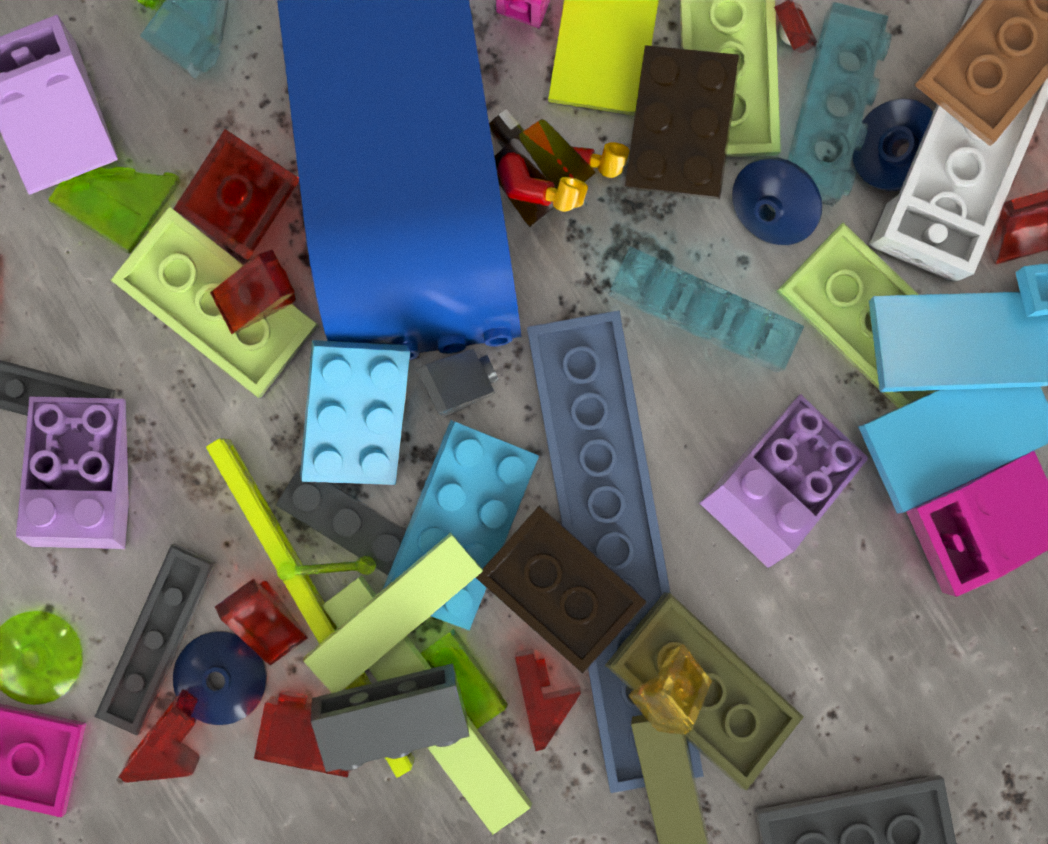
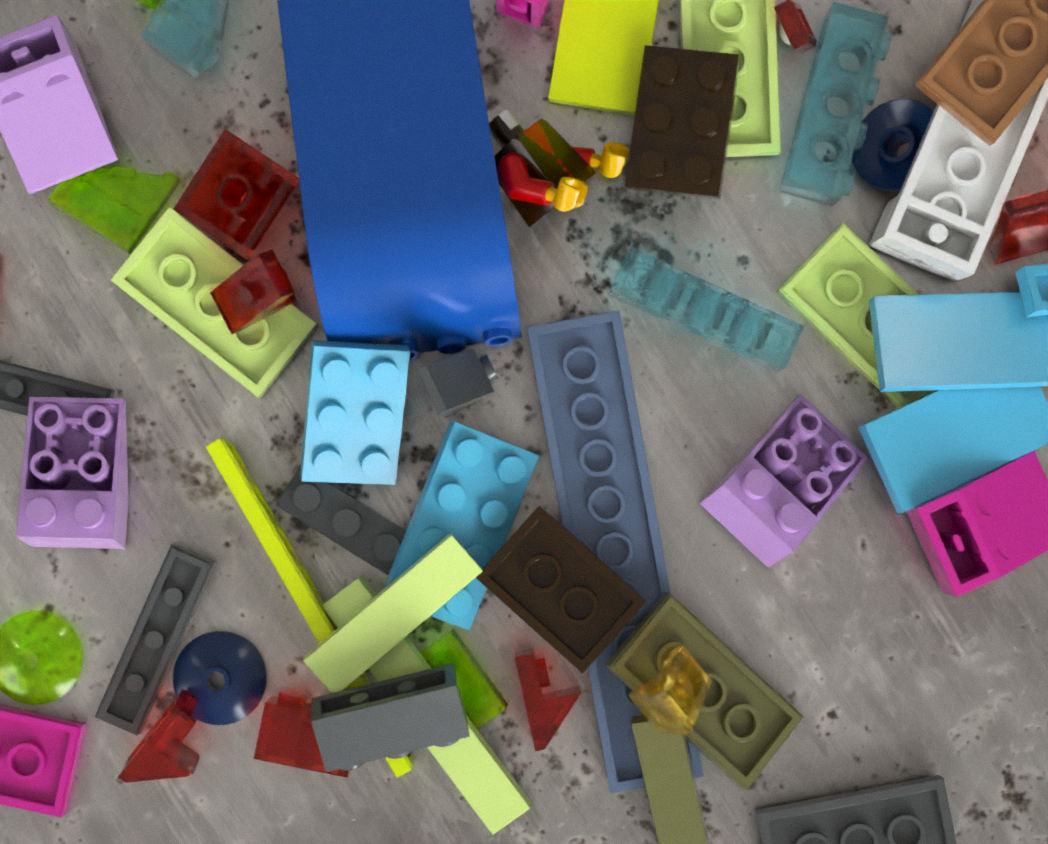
(261, 620): clear red slope -> none
(364, 565): clear neon green hinge -> none
(784, 188): dark blue dish -> none

